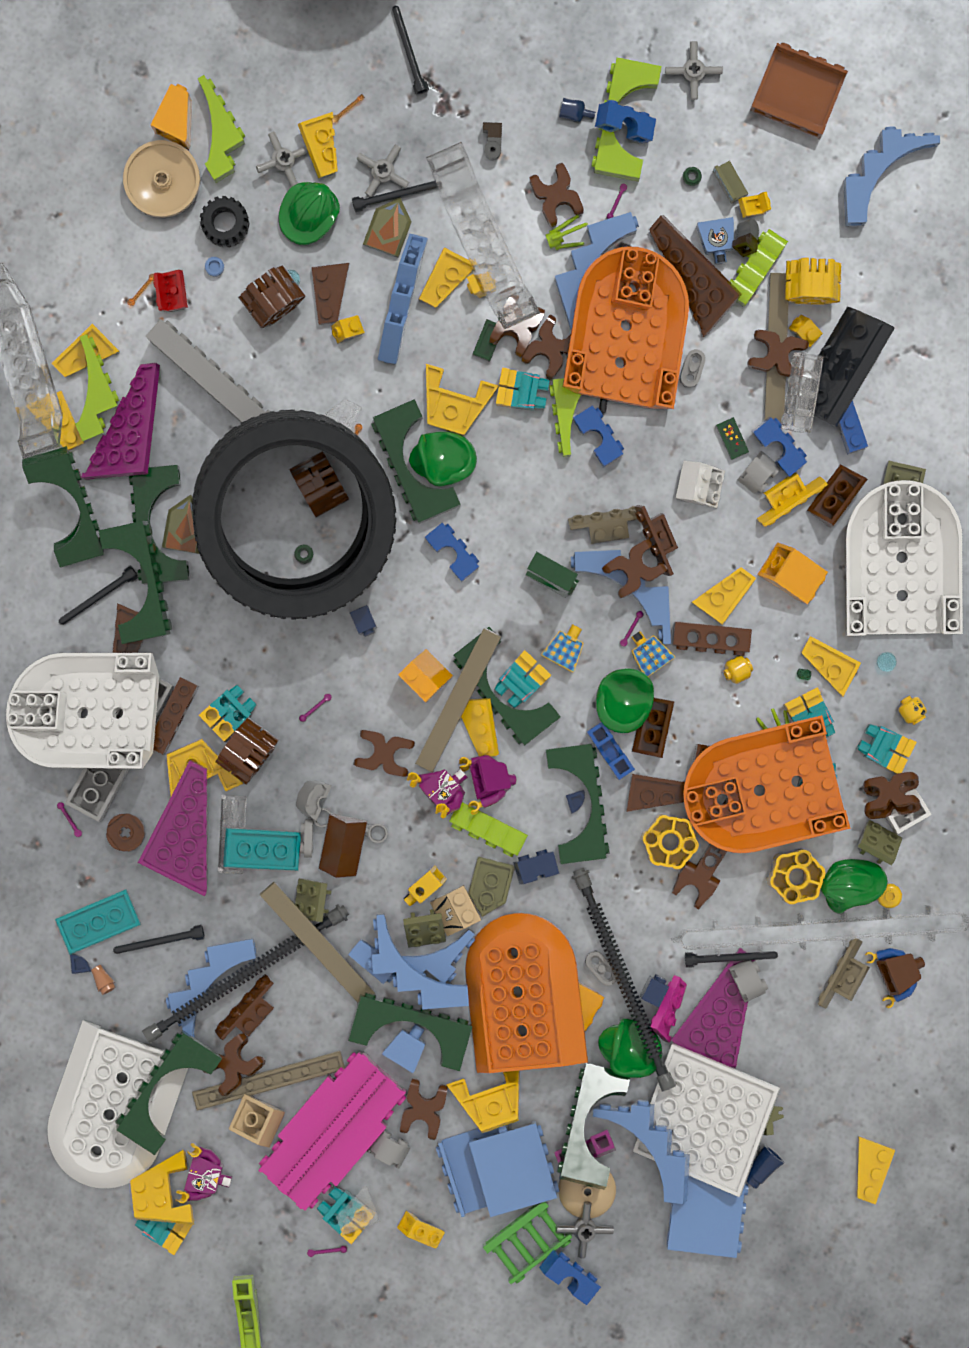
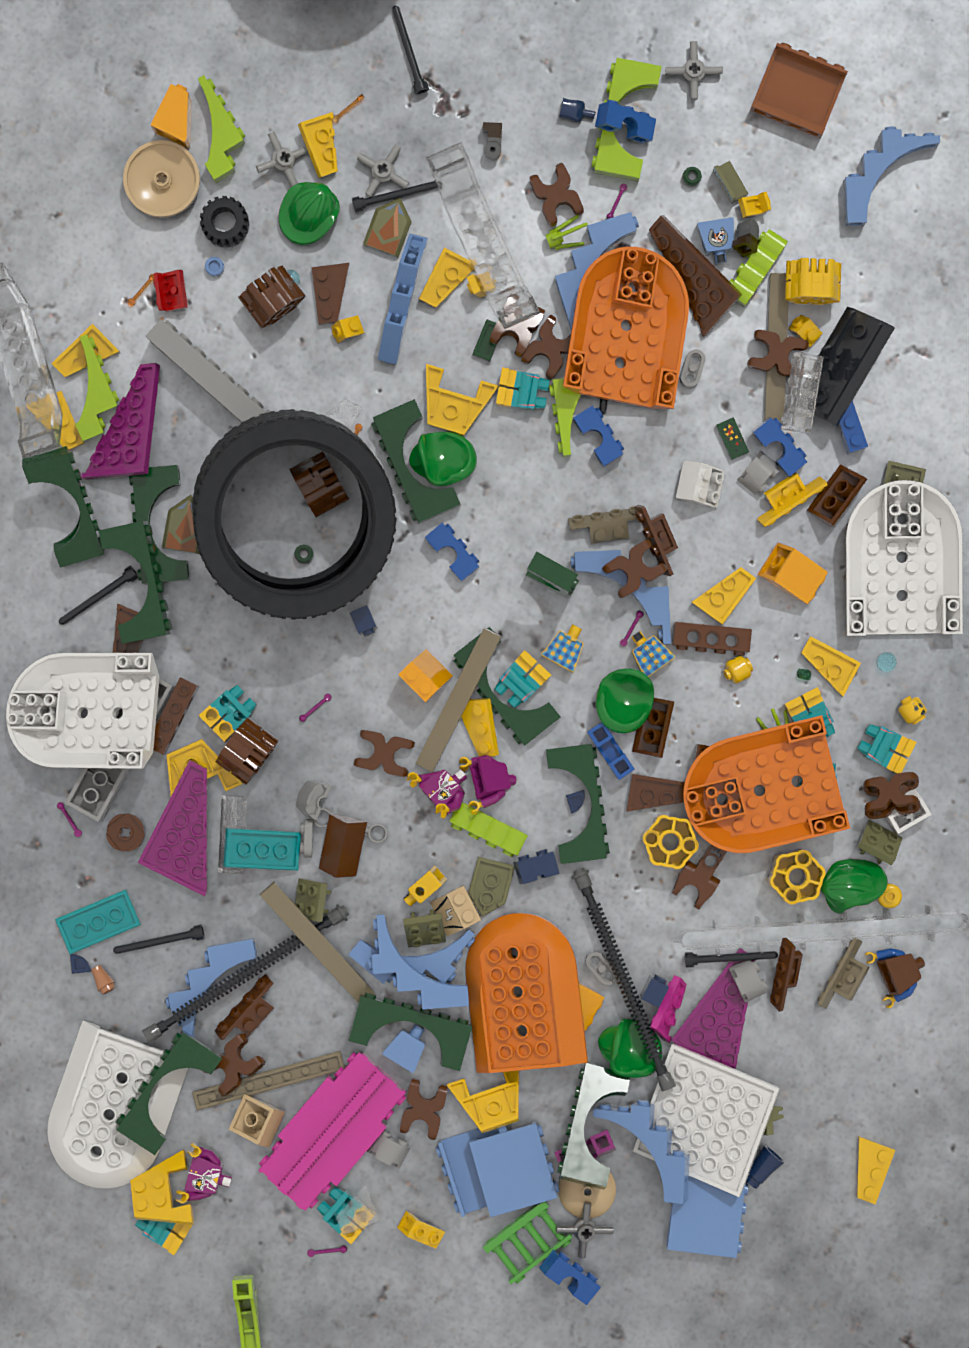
(786, 973): none -> reddish brown bracket

